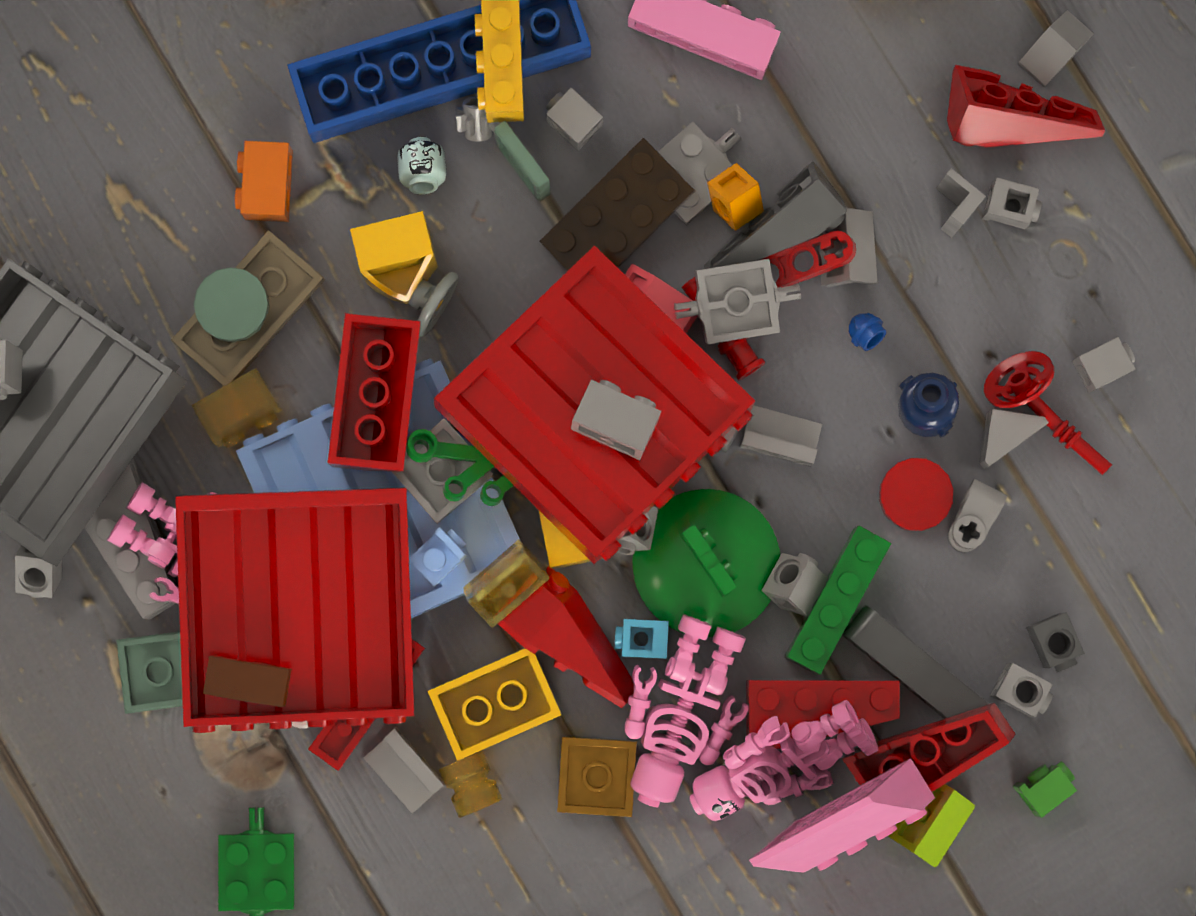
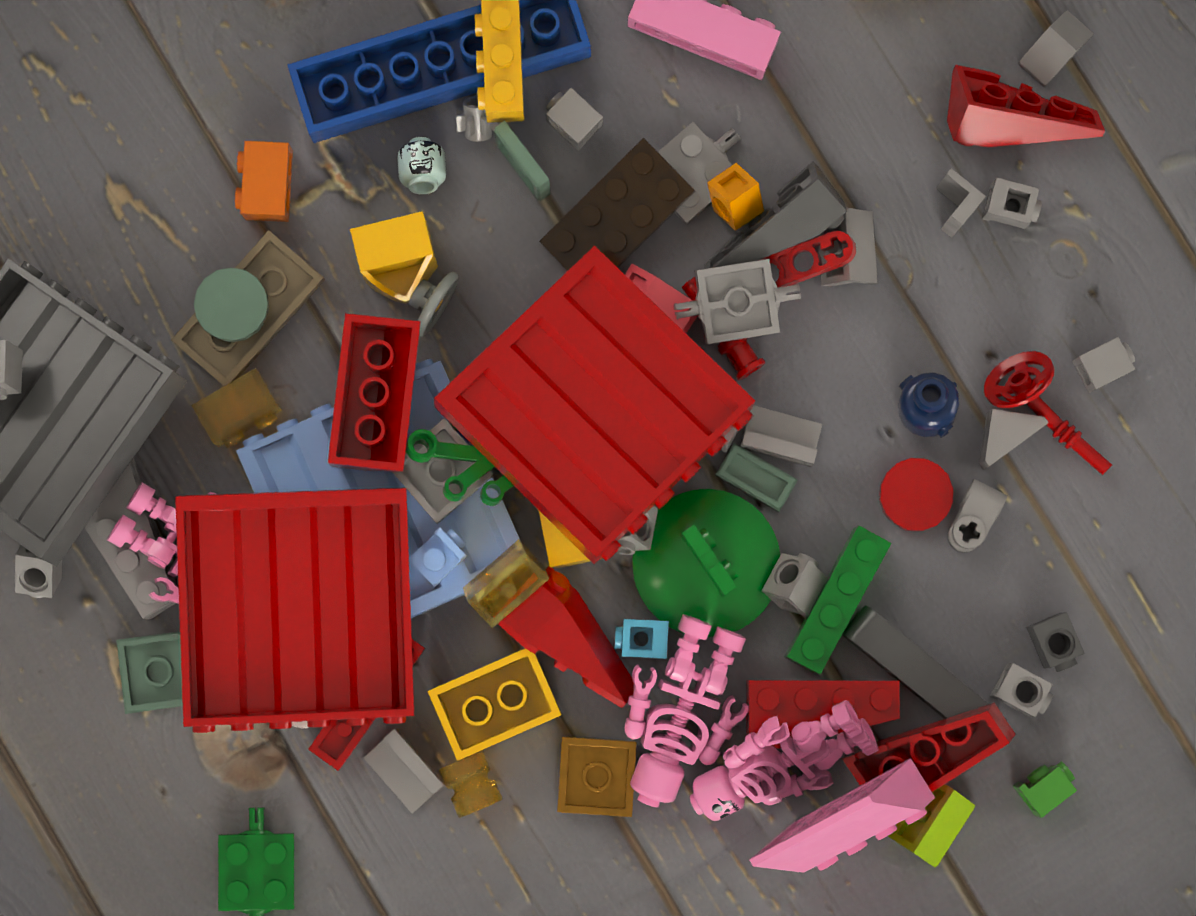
(247, 681): reddish brown slope -> none
(616, 418): light grey brick -> none
(756, 477): none -> sand green tile
(866, 331): blue plate -> none

